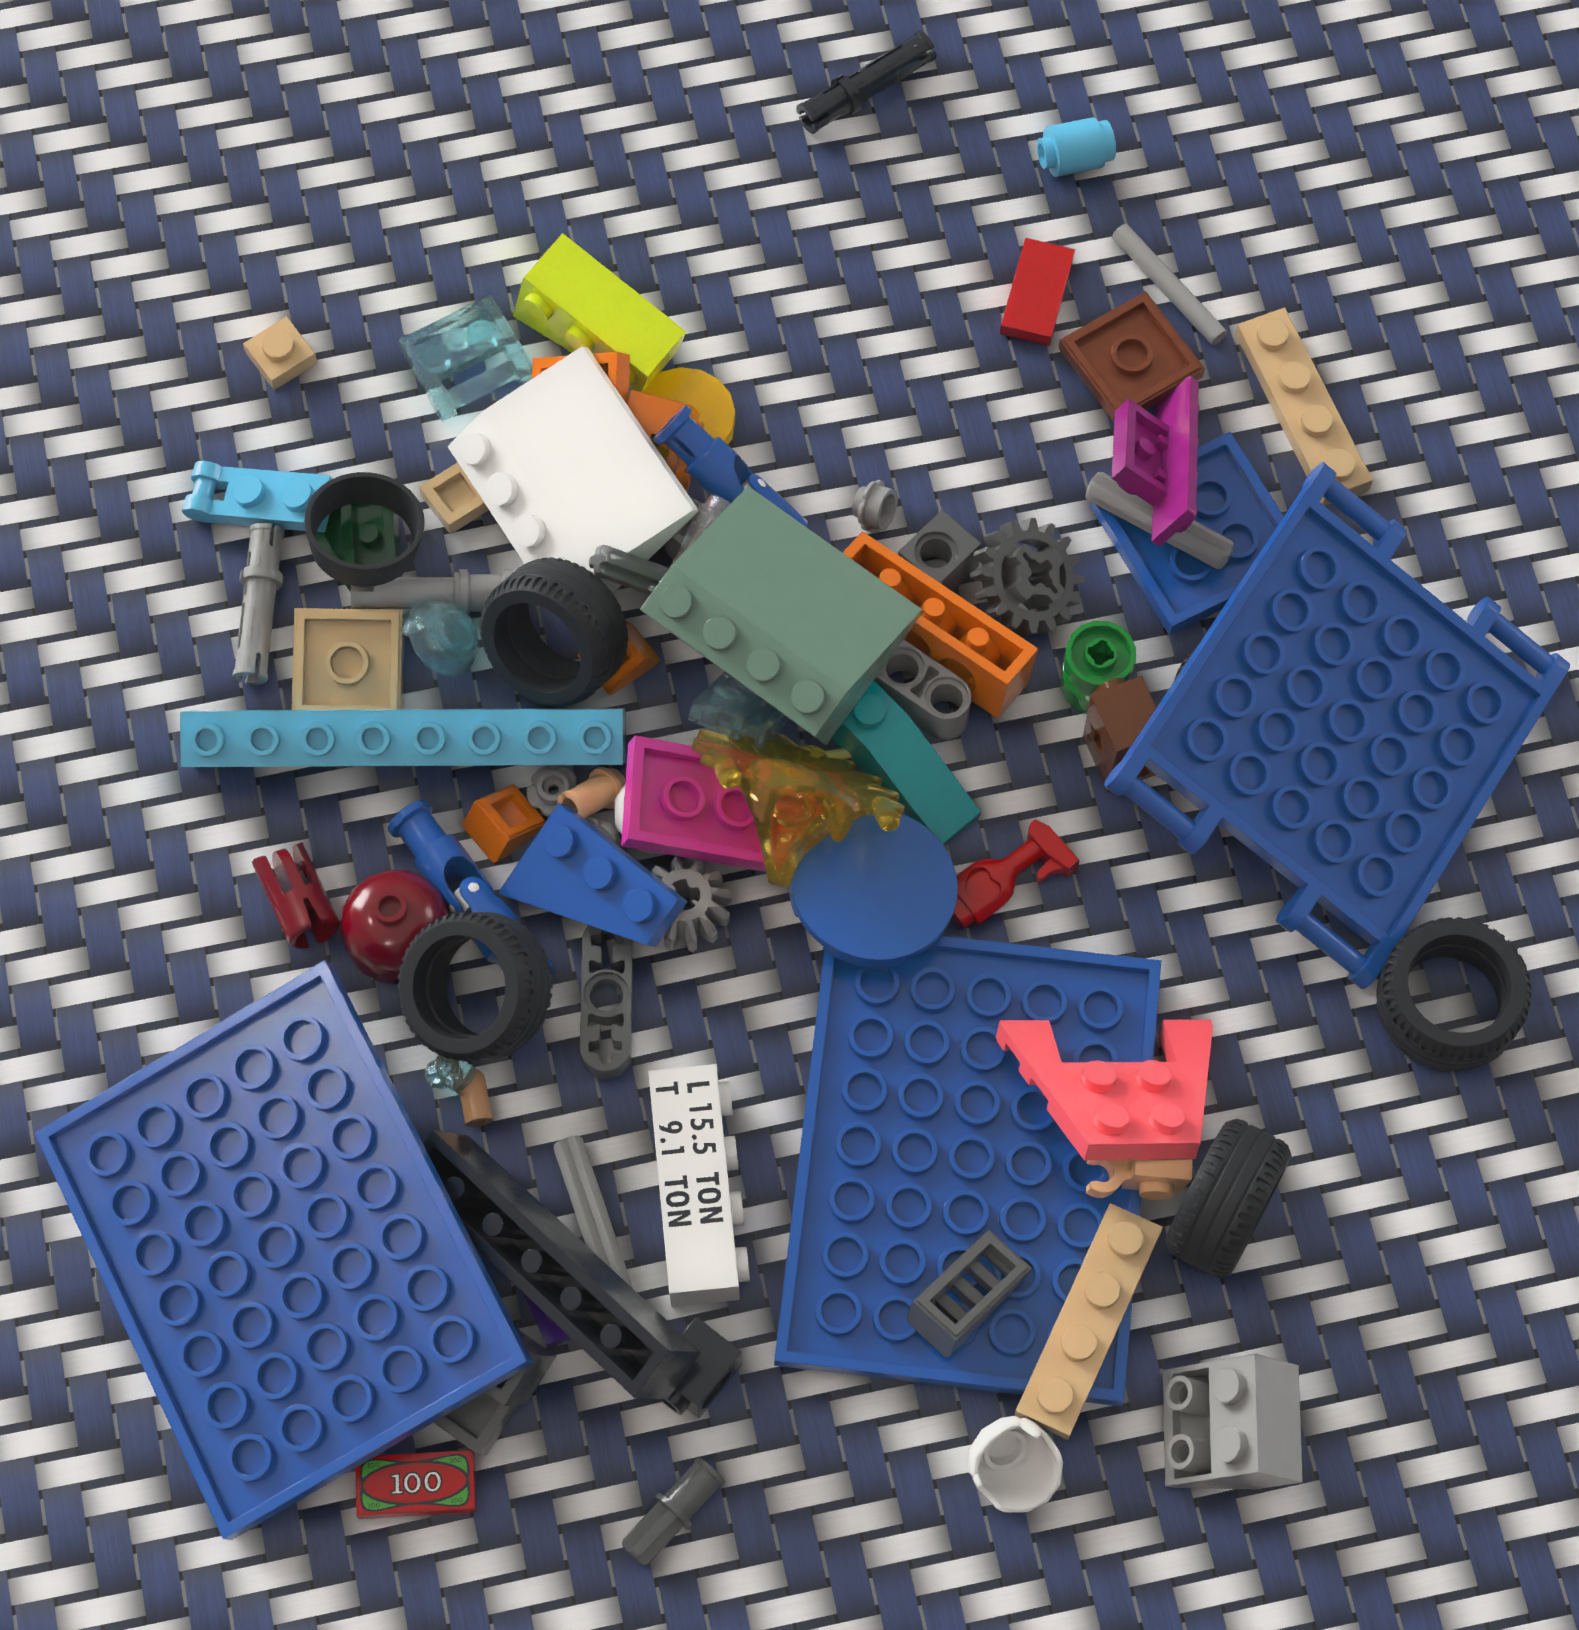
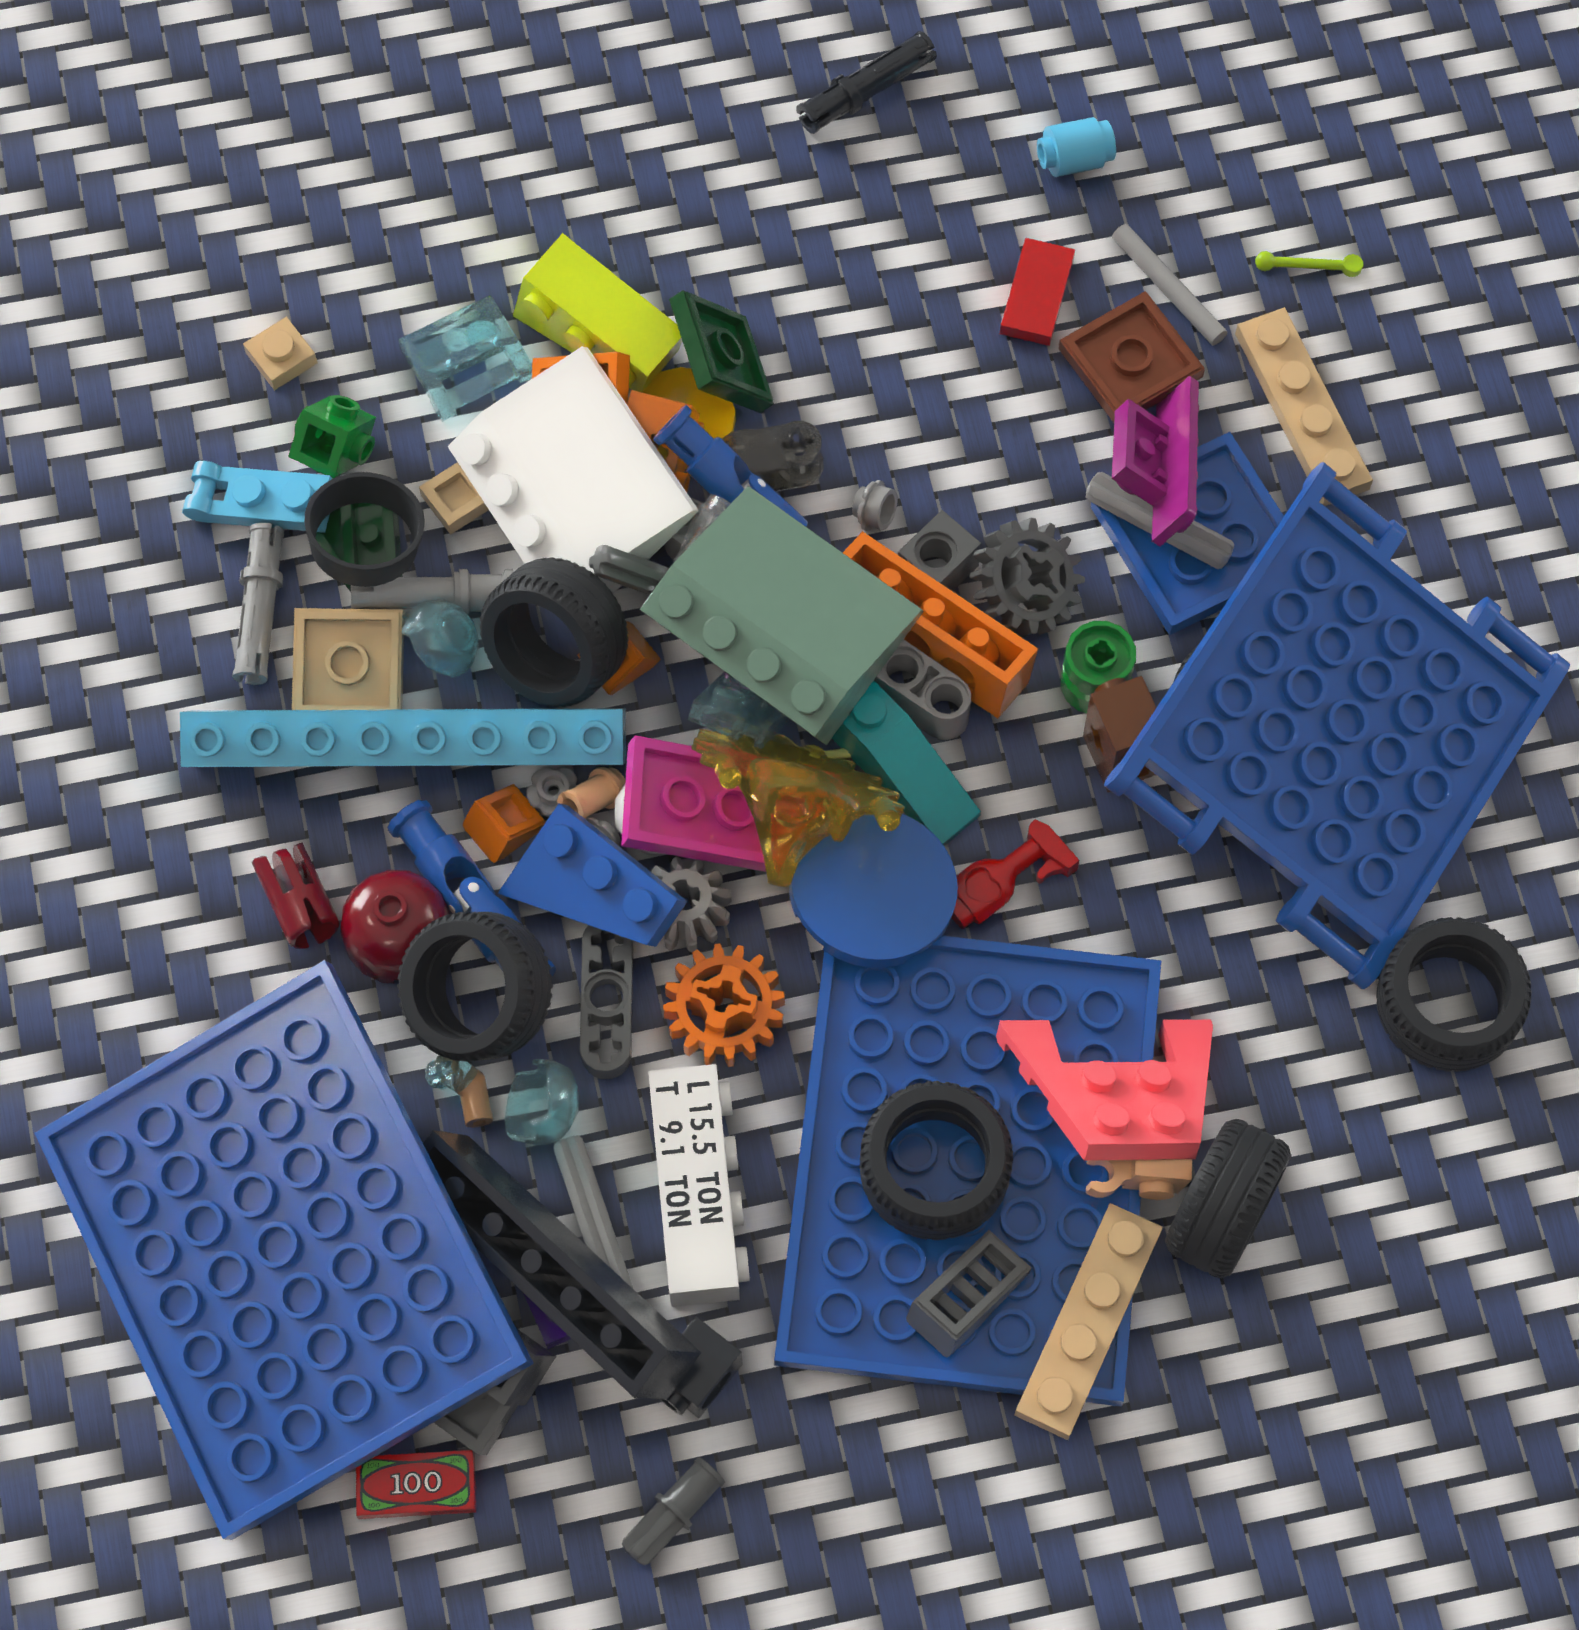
(333, 436): none -> green brick
(542, 1104): none -> clear light blue hair
(721, 352): none -> dark green plate
(743, 1014): none -> orange gear
(772, 452): none -> clear smoke piece
(943, 1103): none -> black tyre
(1015, 1464): white hair -> none
(1232, 1424): light grey slope -> none
(1350, 265): none -> lime hinge

